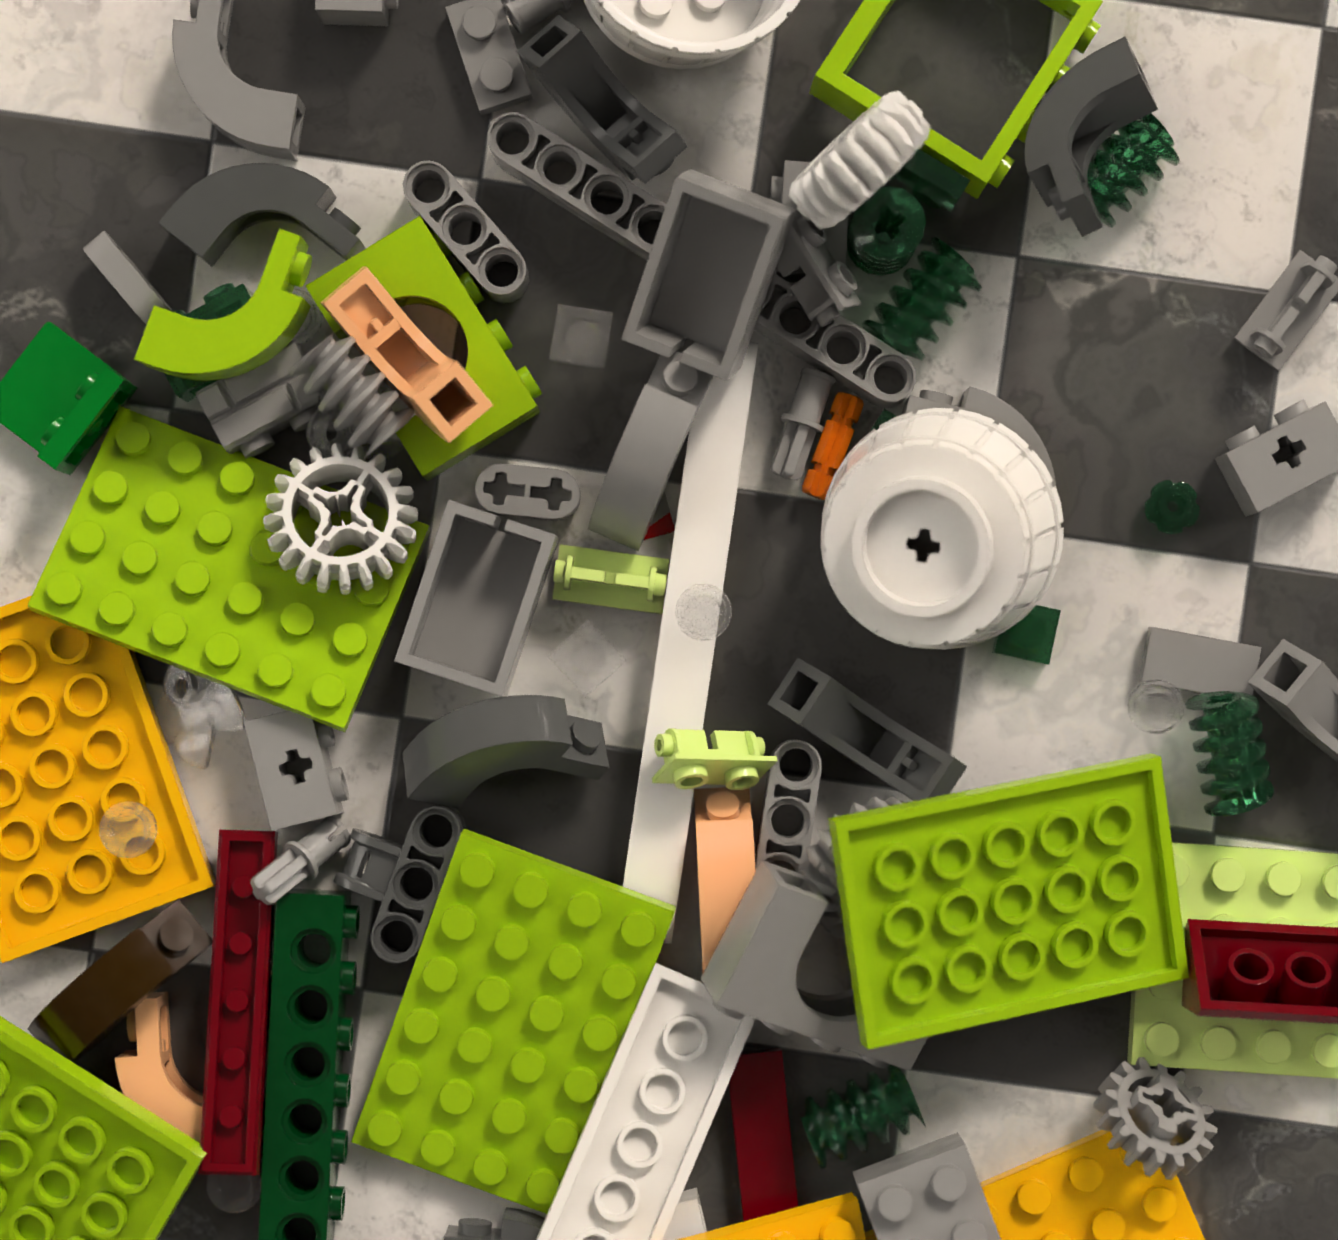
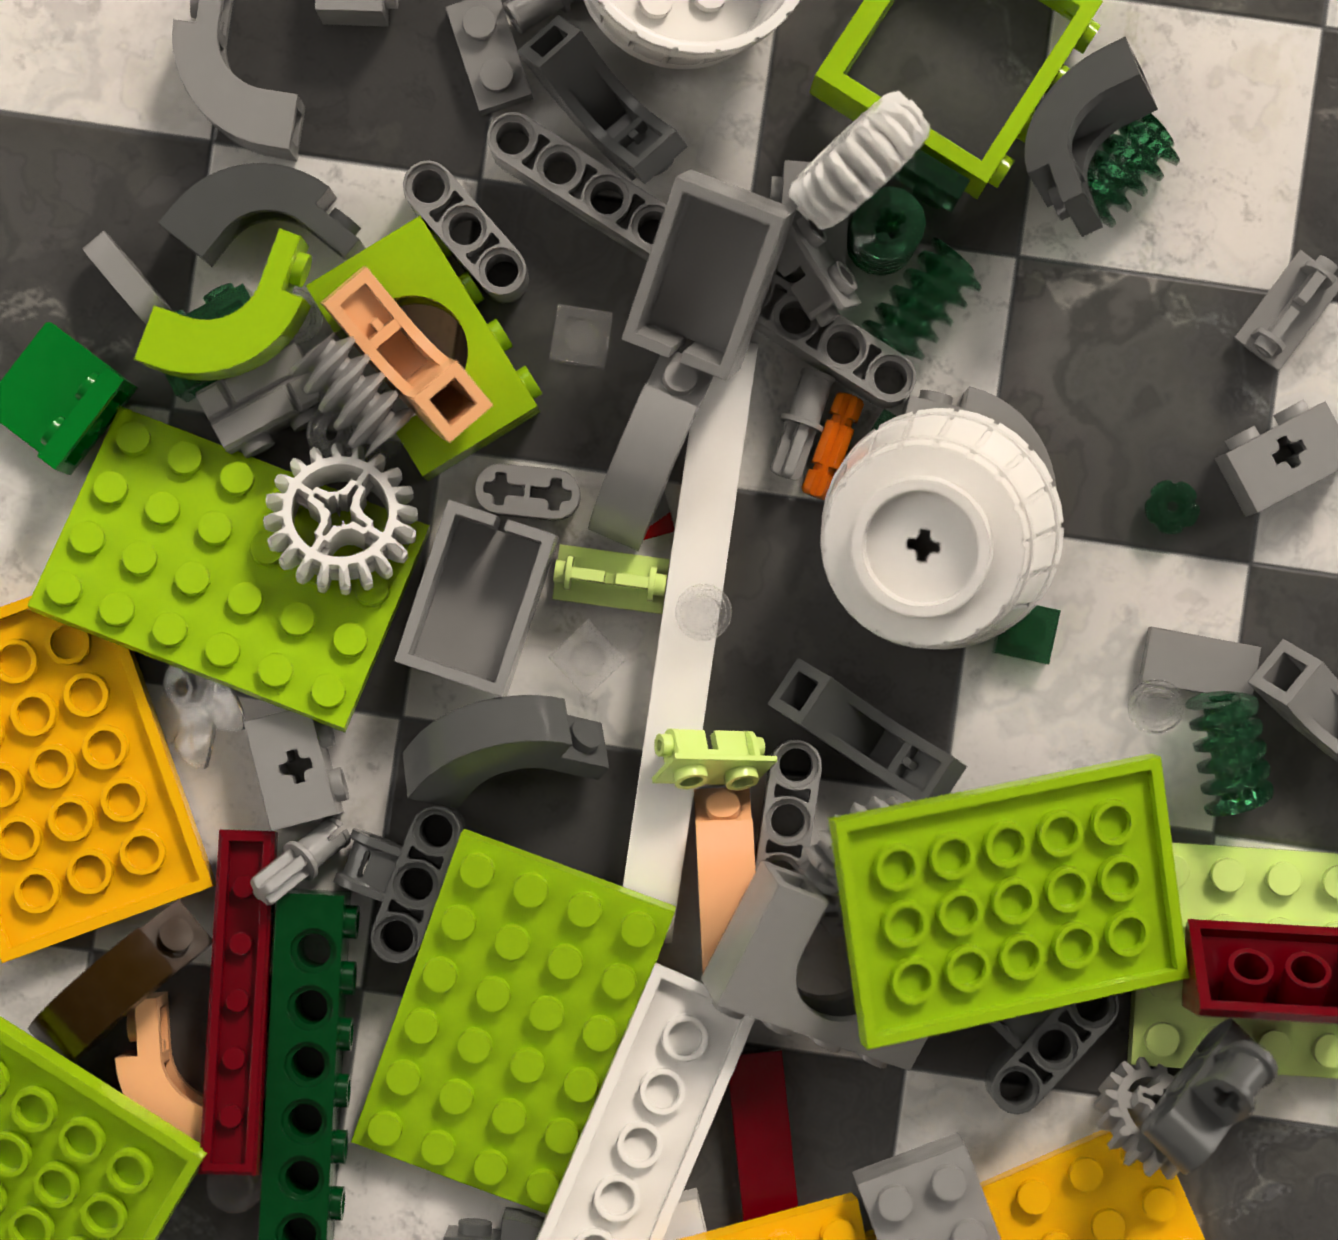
(128, 829): clear plate -> none
(860, 1114): clear green piece -> none
(1023, 1053): none -> dark grey piece
(1209, 1095): none -> dark grey piece

